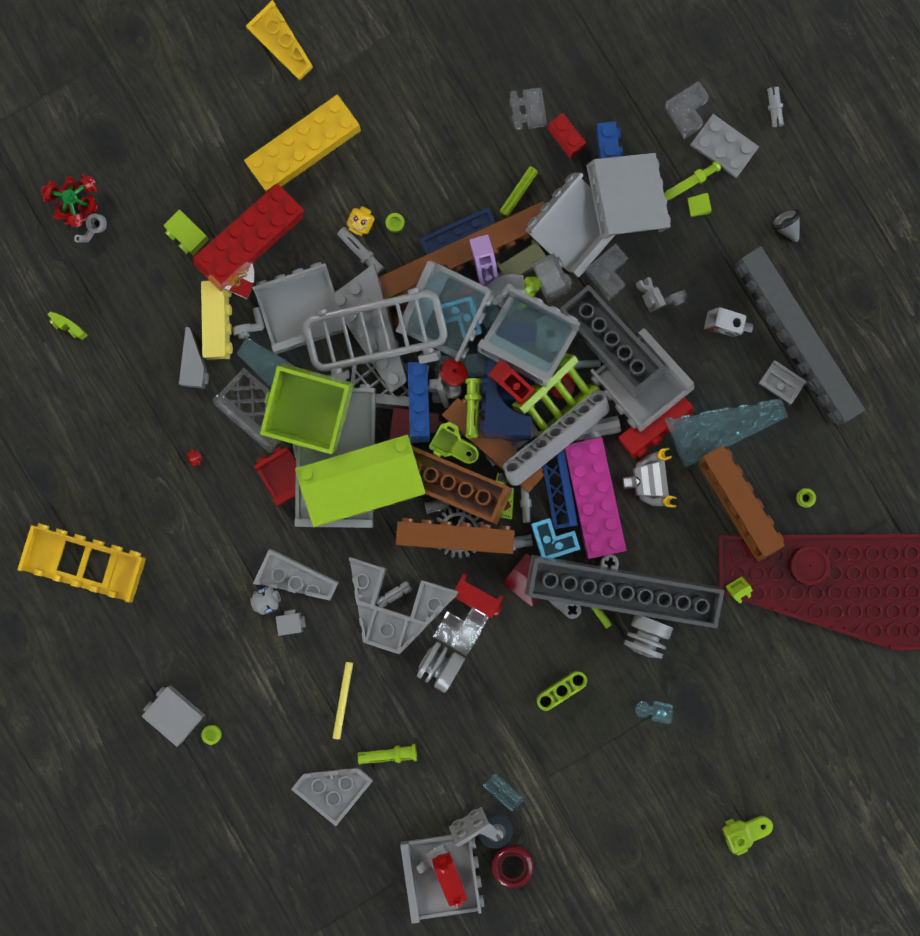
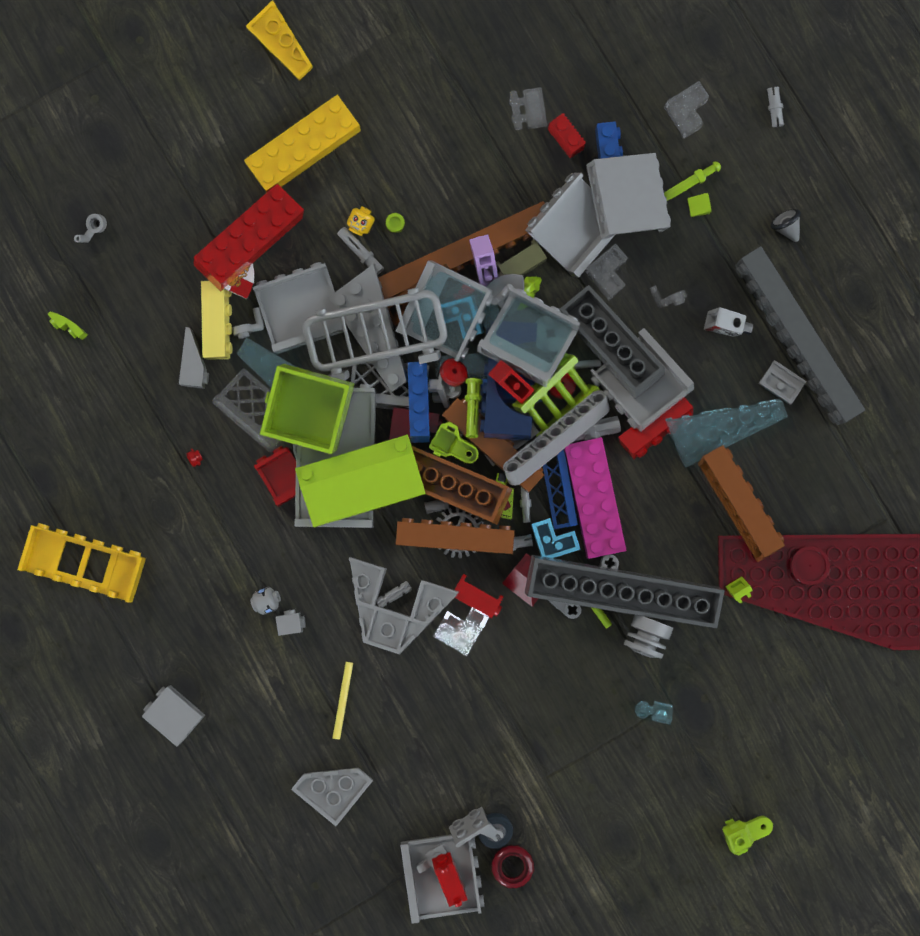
(69, 195): red plant -> none
(186, 232): lime brick -> none
(211, 734): lime tile -> none
(290, 575): light grey wing -> none
(397, 754): lime pin -> none
(440, 667): light grey wheel -> none
(457, 230): dark blue plate -> none
(503, 792): clear light blue plate -> none
(518, 192): lime axle -> none
(551, 277): clear brick -> none
(557, 699): lime beam -> none
(651, 480): light grey torso -> none
(652, 296): light grey plate -> none
(724, 145): light grey plate -> none
(812, 498): lime plate -> none

